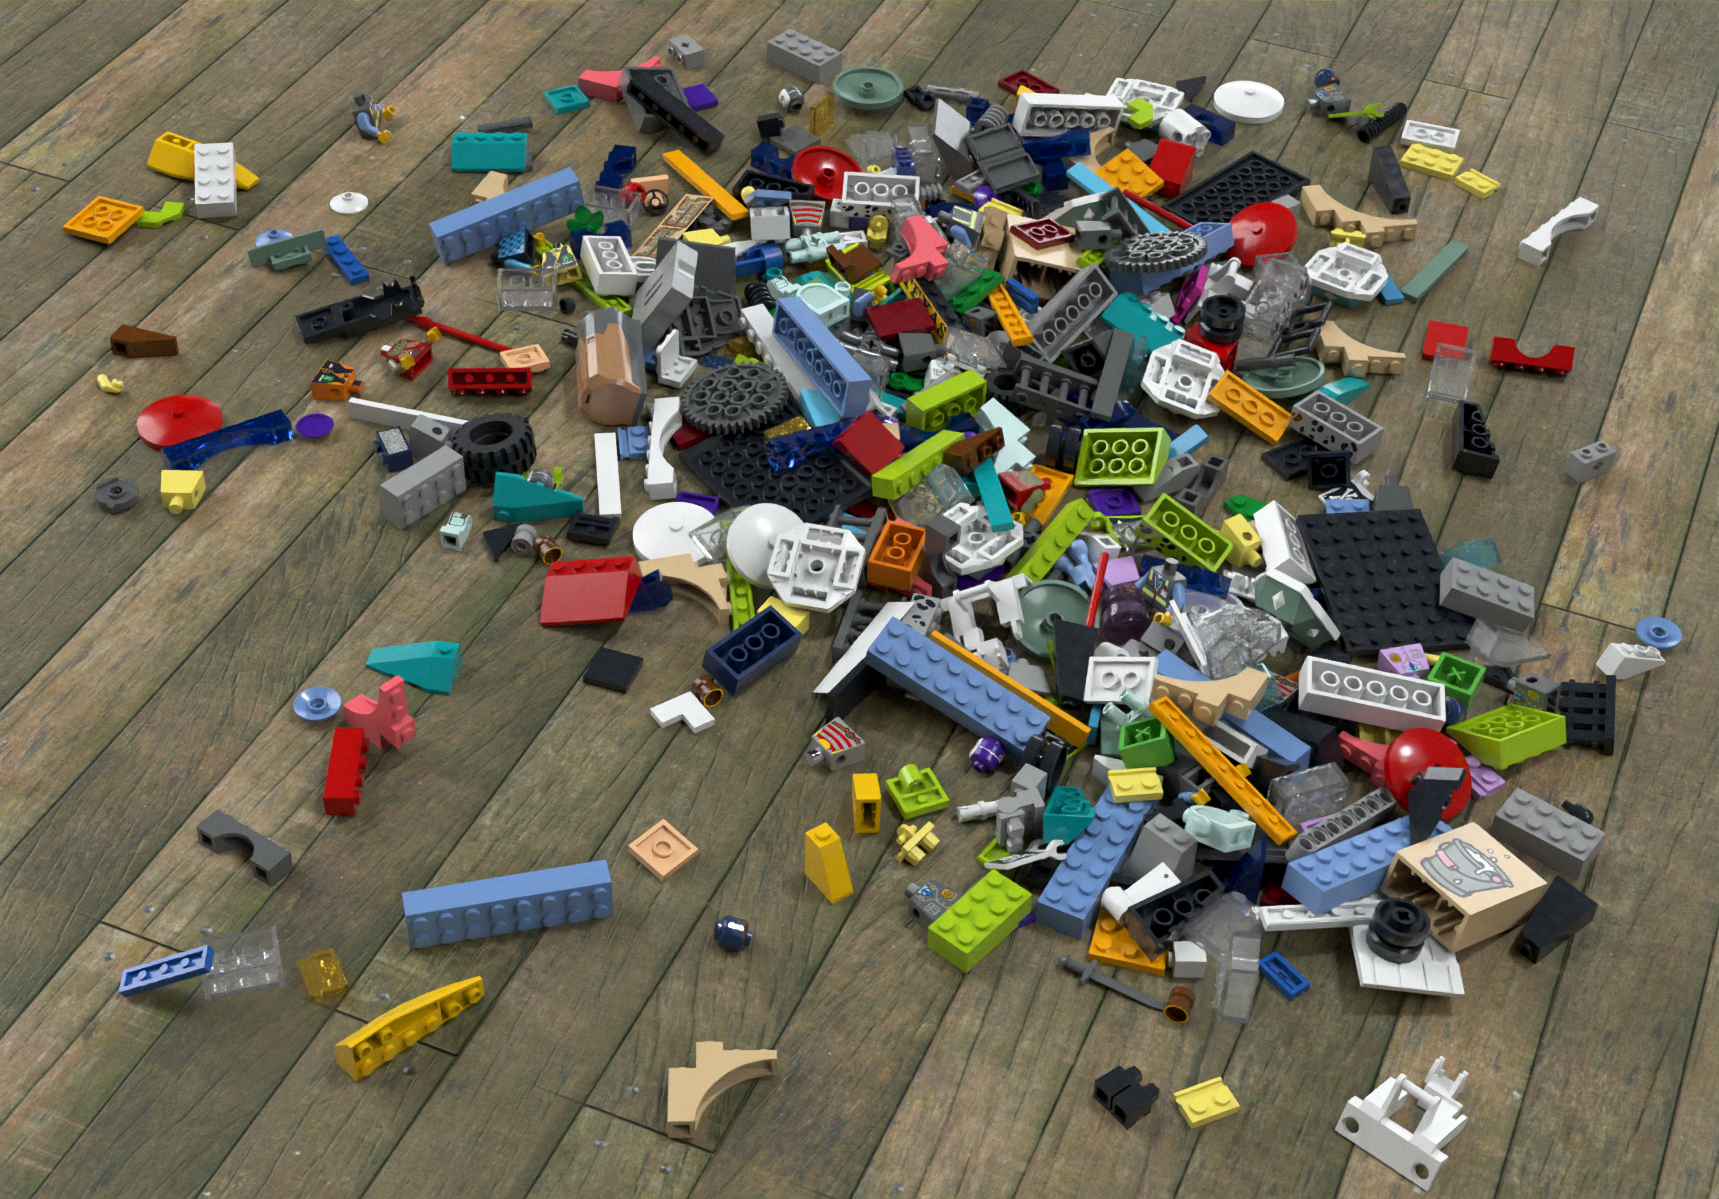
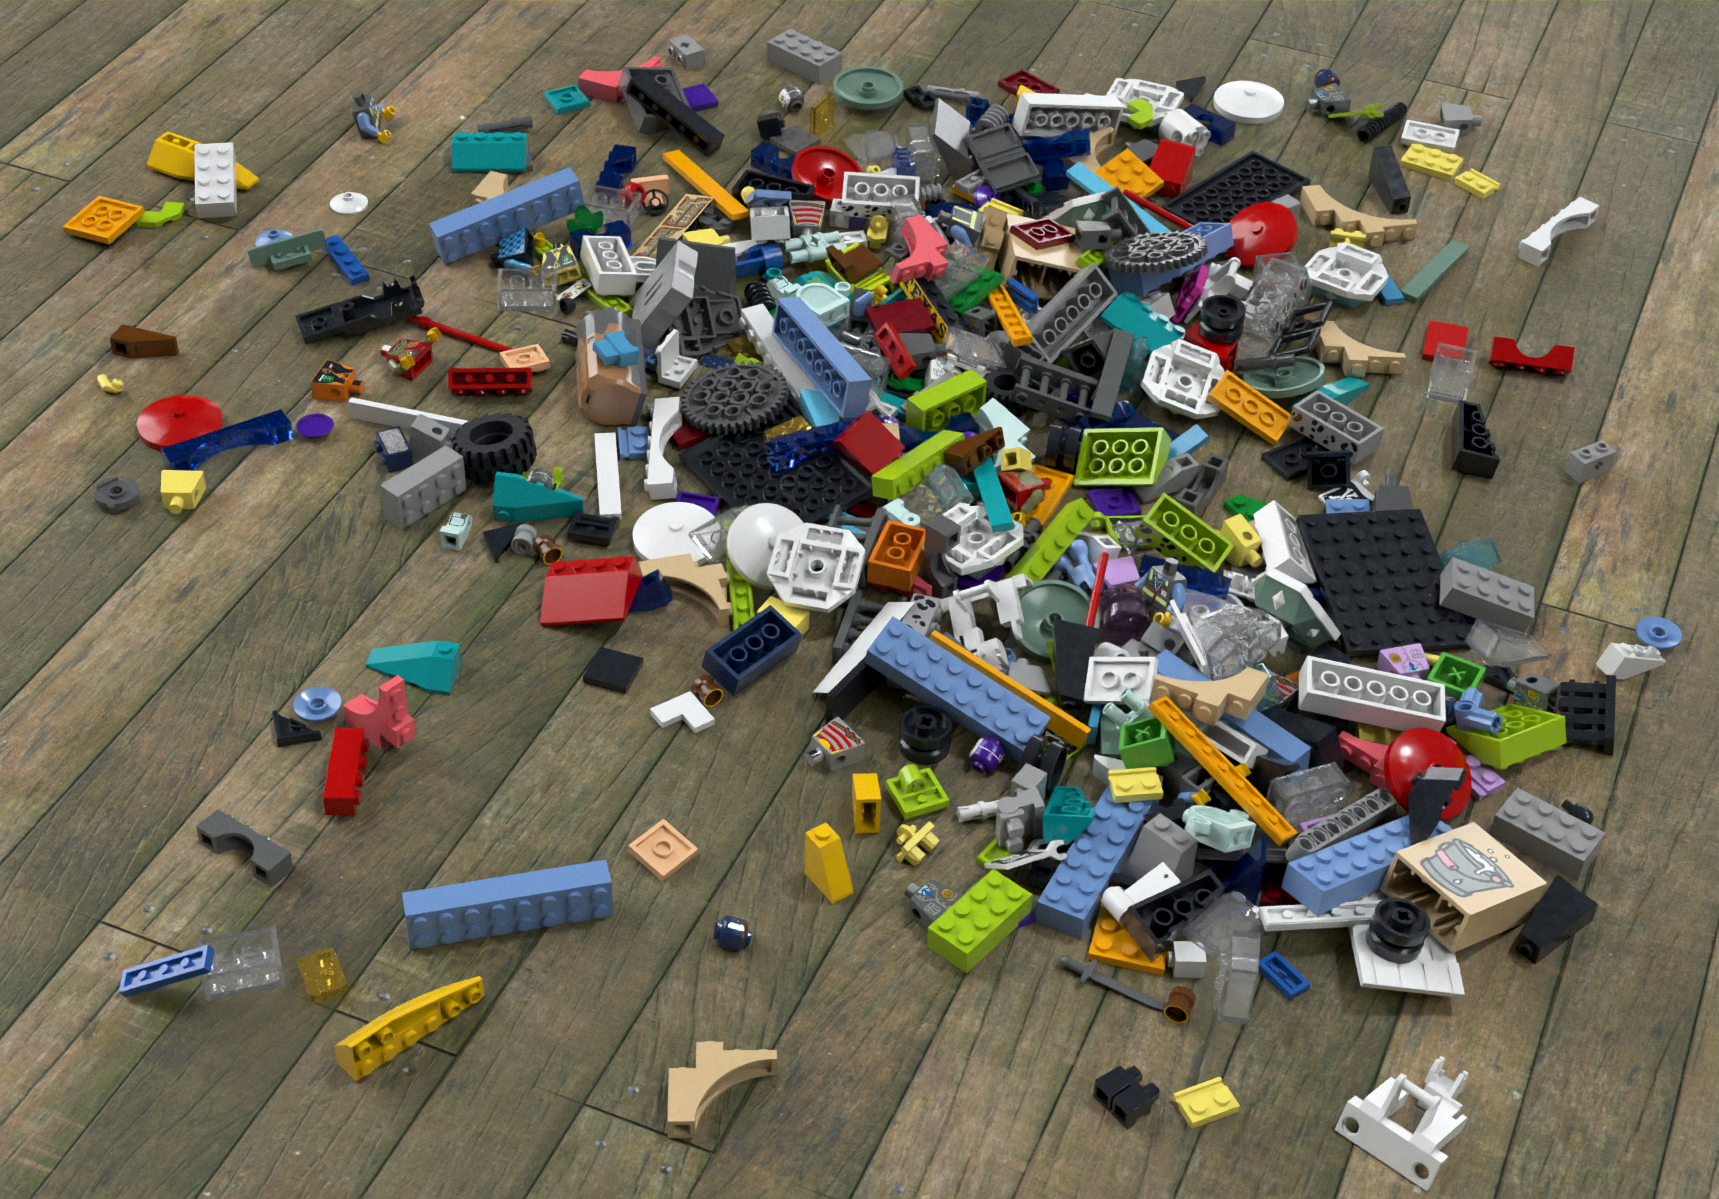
(292, 731): none -> black tile
(575, 289): none -> white sticker
(616, 350): none -> dark azure piece
(895, 349): none -> red plate
(900, 514): none -> light aqua leg
(925, 734): none -> black wheel
(1015, 460): none -> light yellow brick
(1458, 118): none -> light grey torso
(1471, 717): none -> medium blue piece

